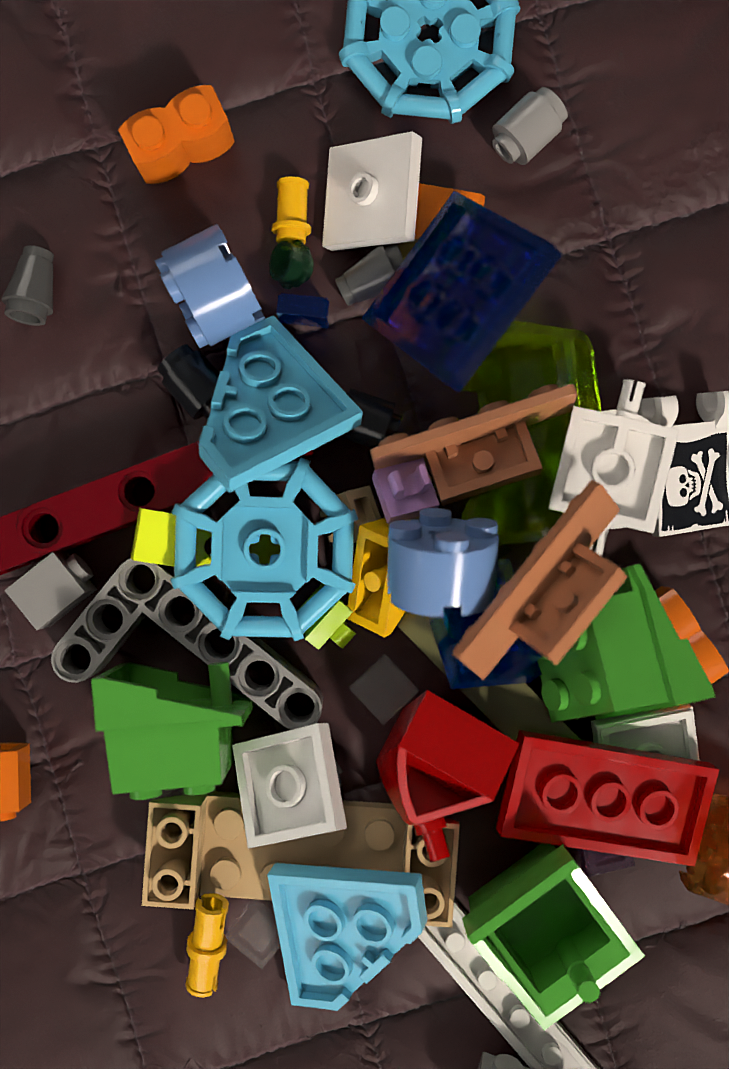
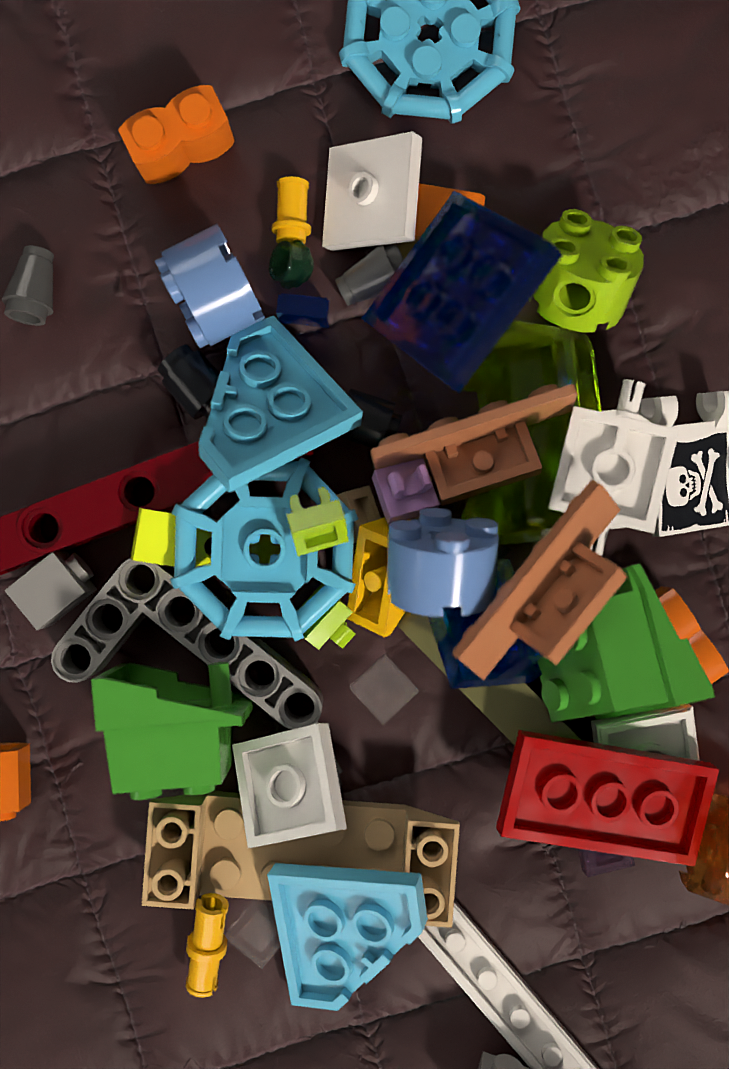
(317, 525): none -> lime tile
(440, 765): red piece -> none
(529, 126): light grey brick -> none
(548, 933): bright green piece -> none
(592, 276): none -> lime brick

